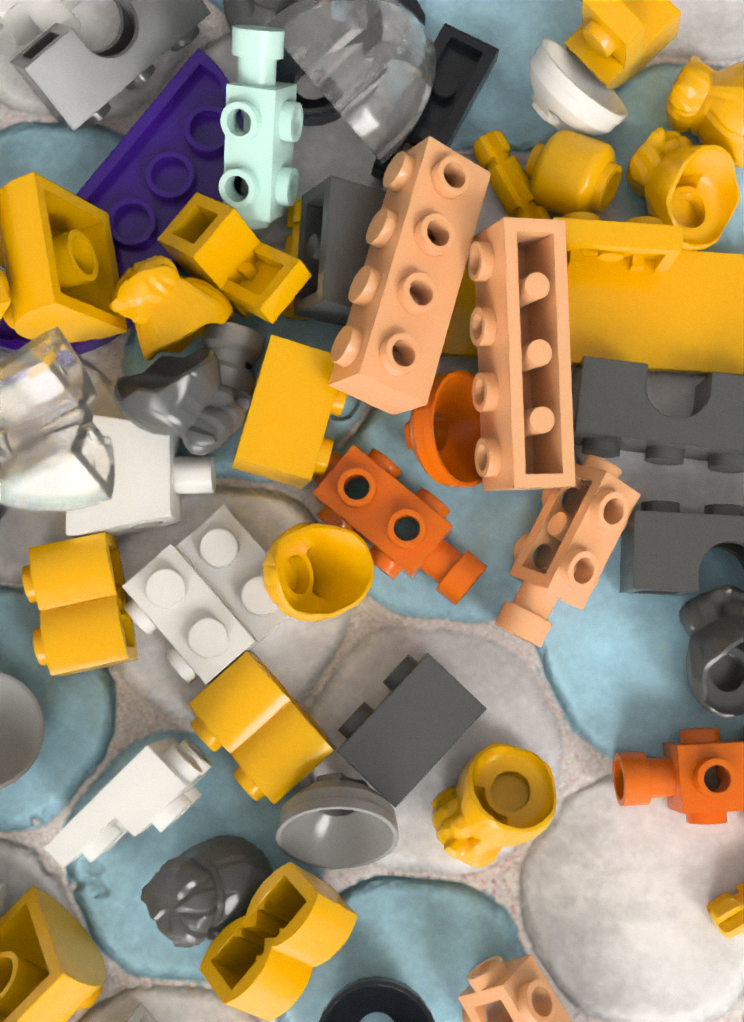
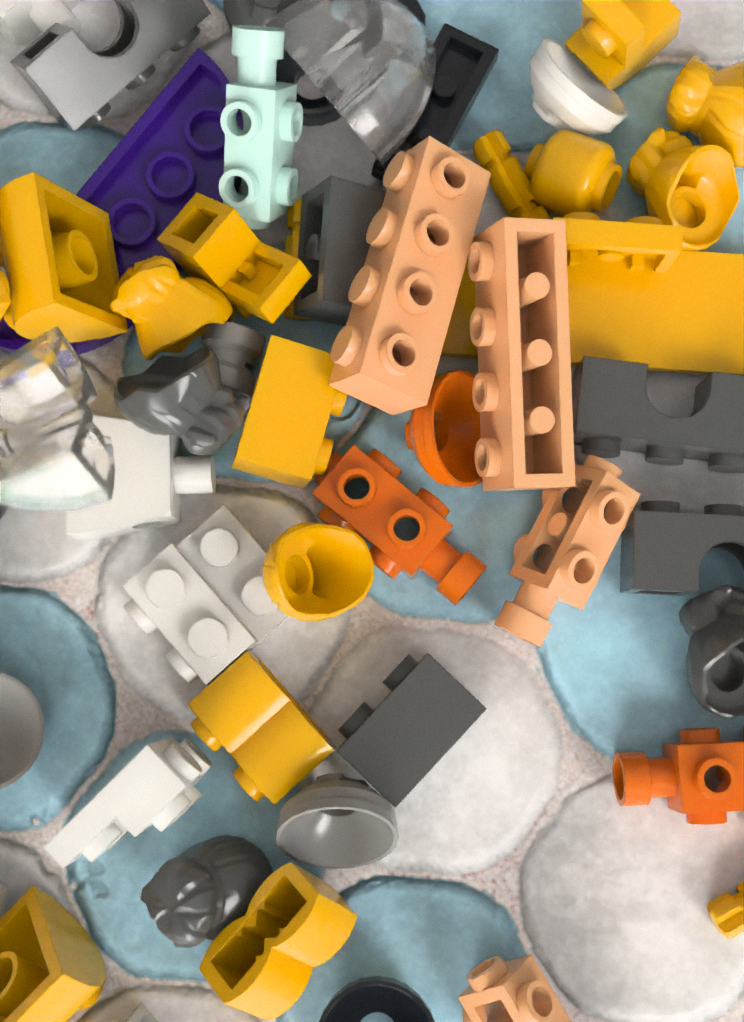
(80, 605): yellow brick -> none
(497, 803): yellow hair -> none

